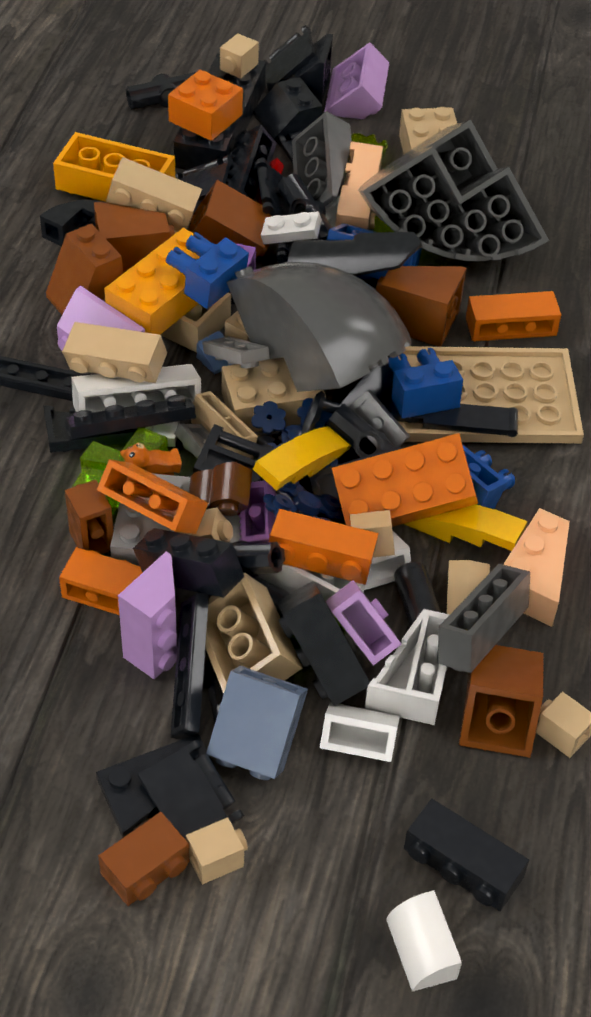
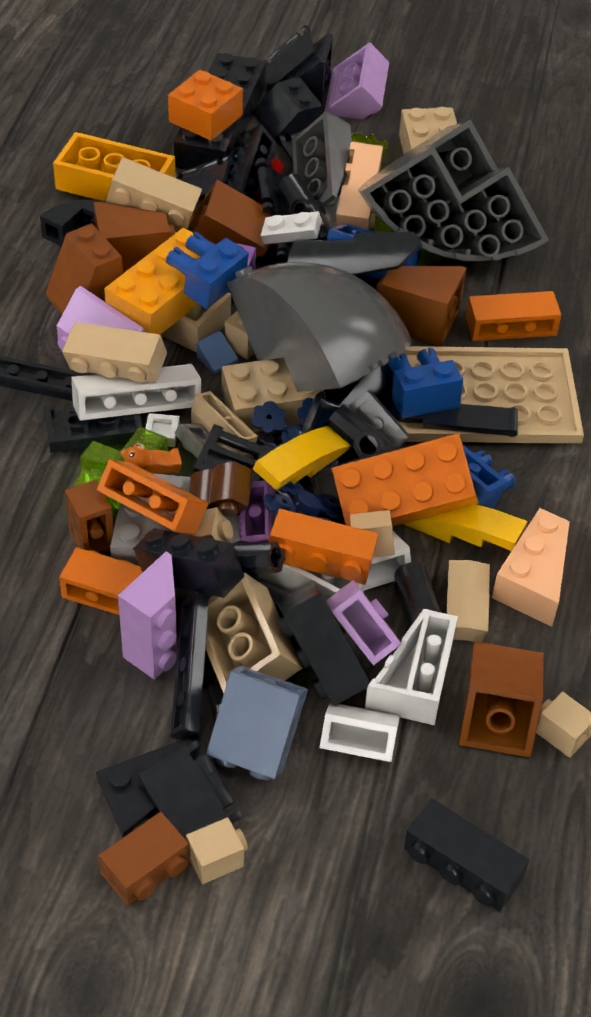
(120, 418): black plate -> none
(155, 91): black piece -> none
(236, 351): light grey plate -> none
(239, 55): tan brick -> none
(424, 941): white brick -> none
(483, 618): dark grey brick -> none

